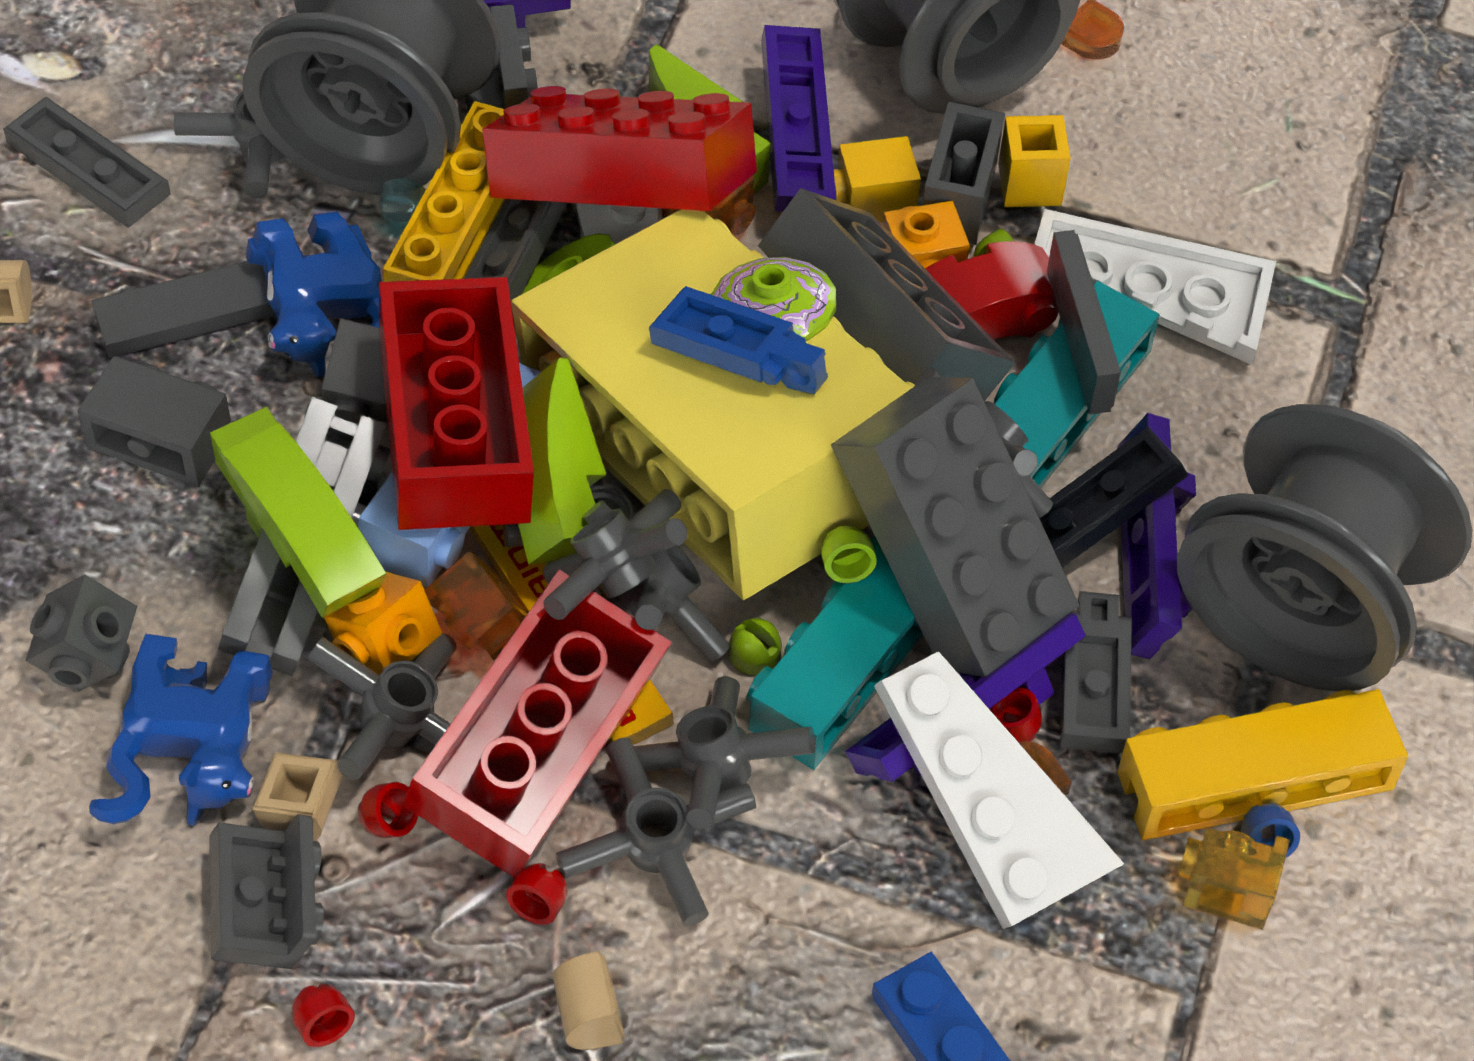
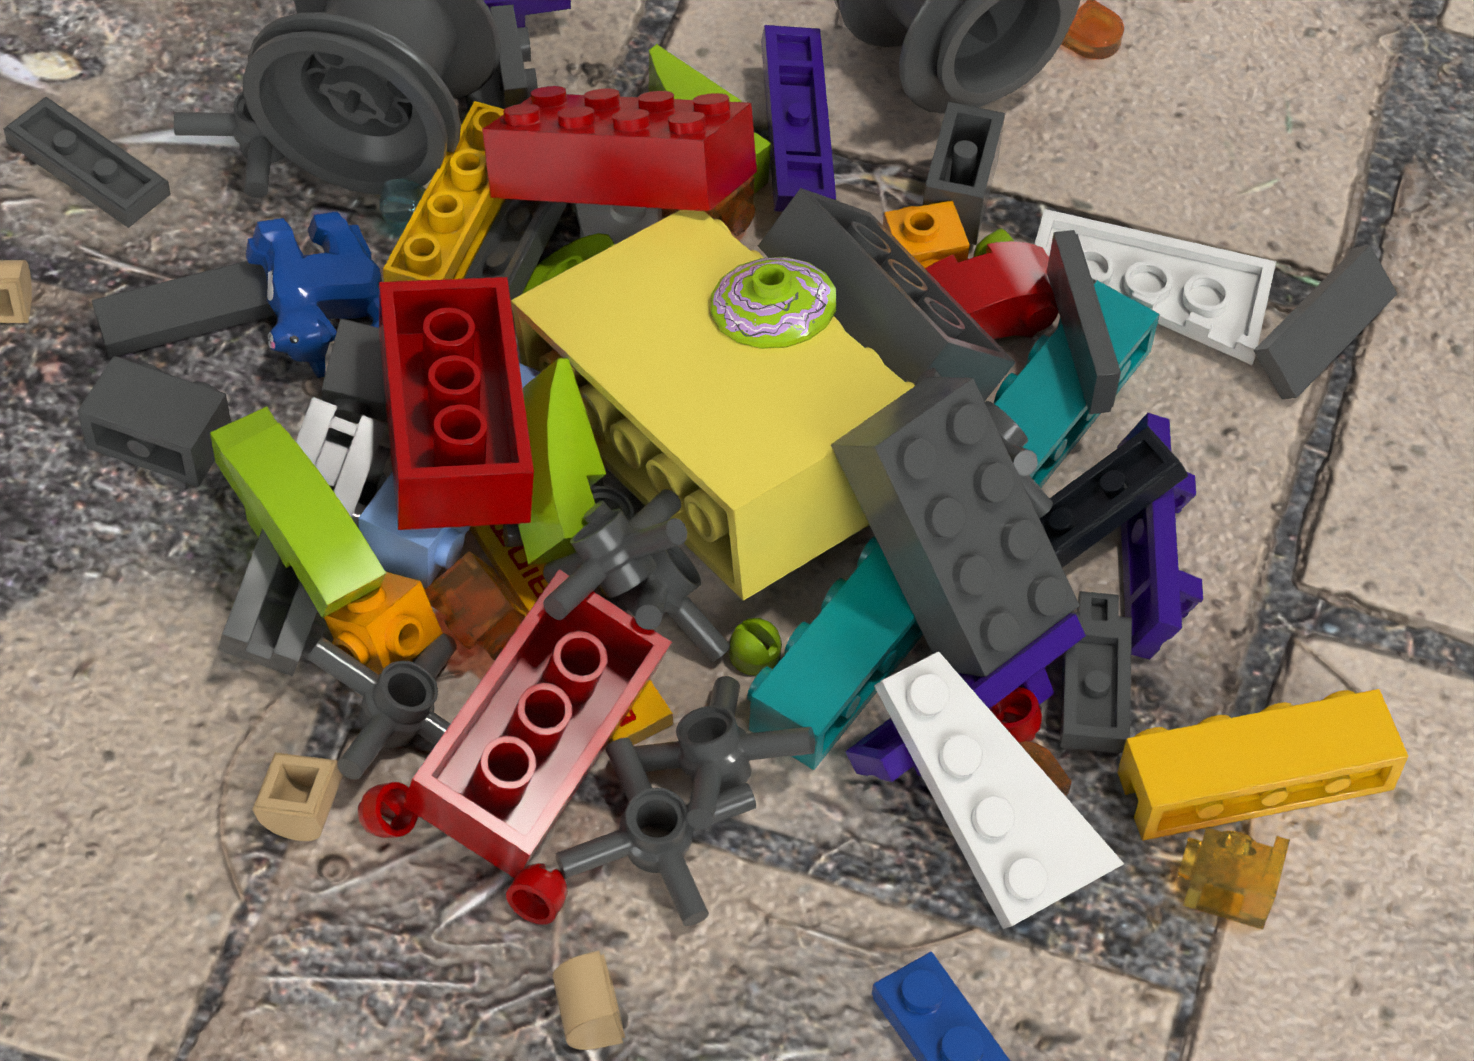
(81, 633): dark grey brick -> none
(179, 717): blue animal -> none
(264, 893): dark grey bracket -> none
(321, 1015): red hinge -> none
(739, 341): blue hinge -> none
(848, 554): lime hinge -> none
(877, 175): yellow brick -> none
(1034, 161): yellow brick -> none
(1280, 822): blue hinge -> none
(1321, 551): dark grey wheel -> none
(1325, 322): none -> dark grey tile

